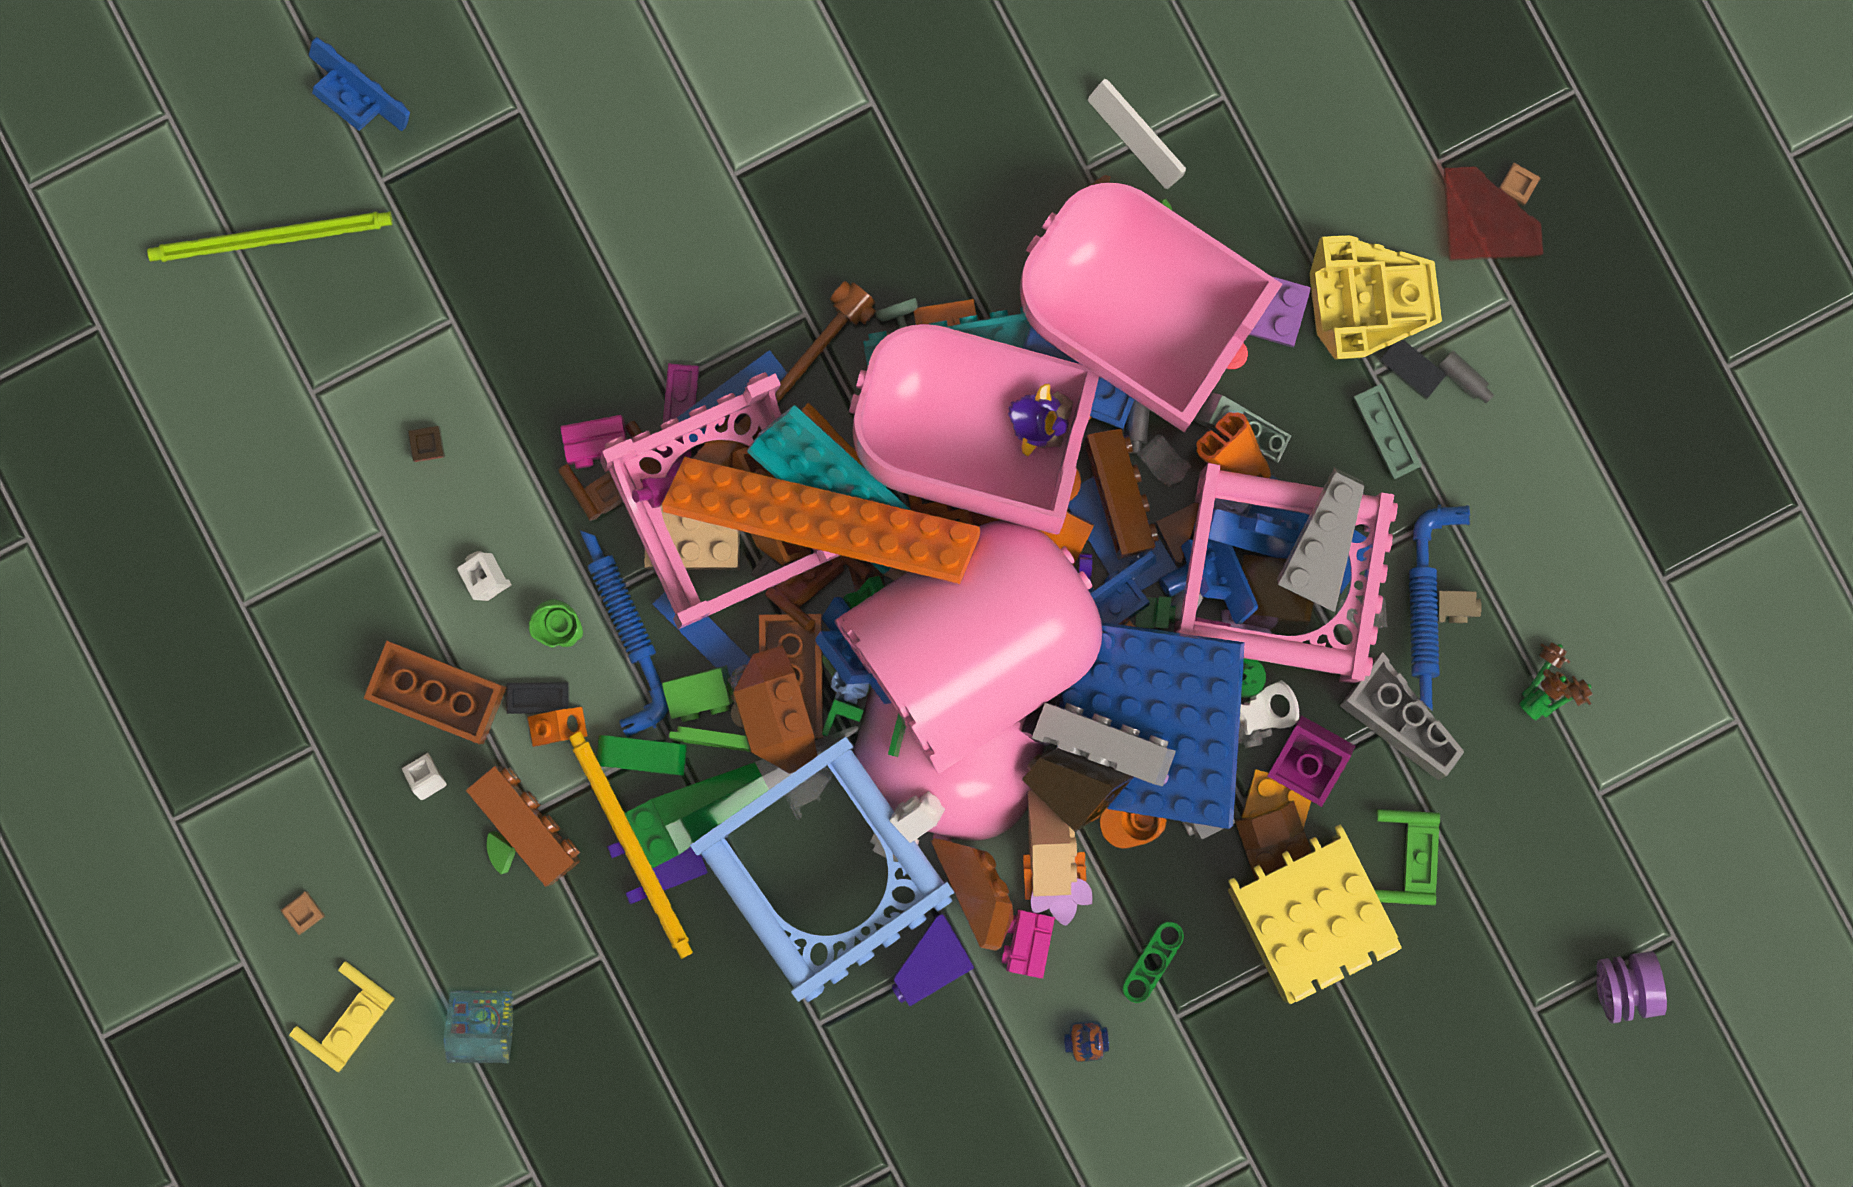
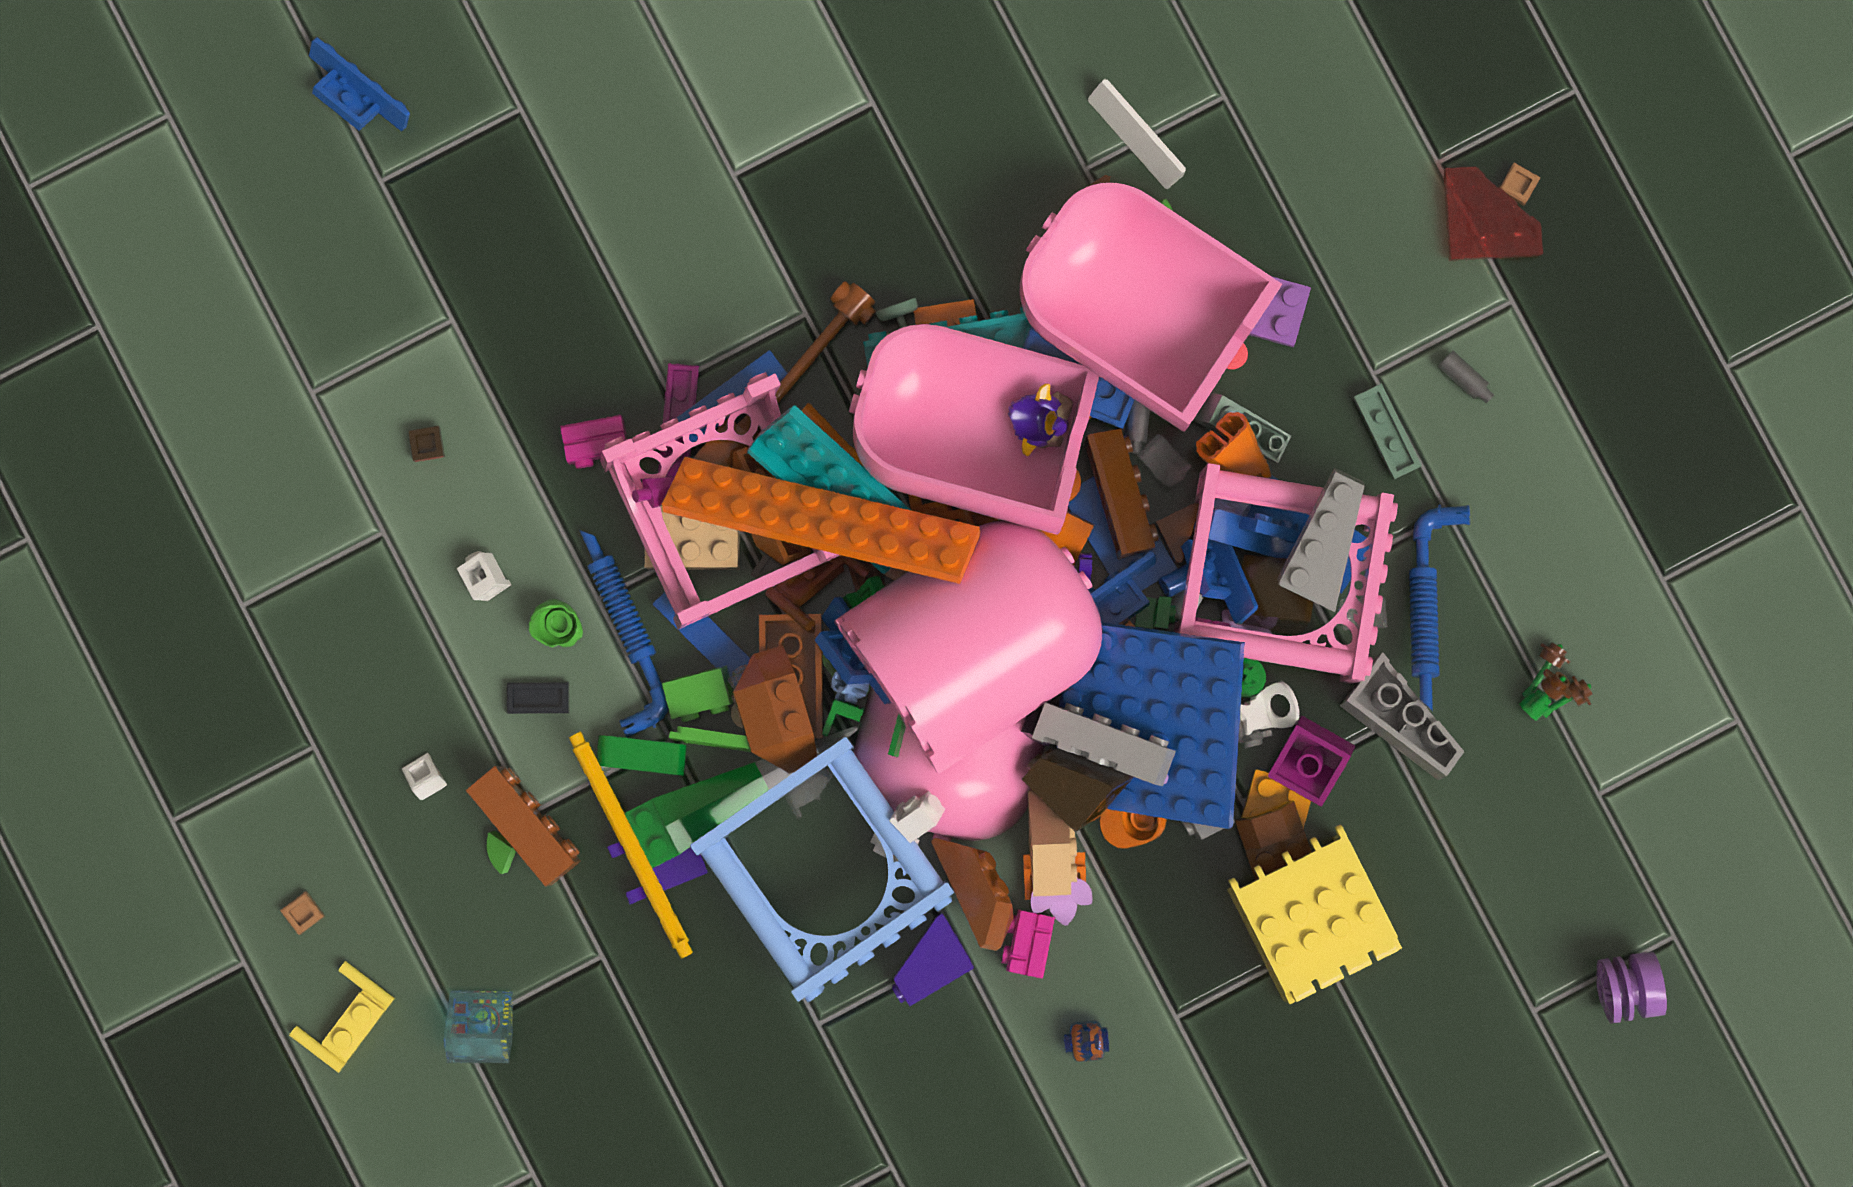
(270, 236): lime piece -> none
(435, 692): dark orange brick -> none
(553, 726): orange bracket -> none
(603, 494): reddish brown plate -> none
(1151, 977): green beam -> none
(1370, 296): light yellow wedge -> none
(1412, 368): black tile -> none
(1420, 857): bright green plate -> none
(1457, 606): dark tan brick -> none

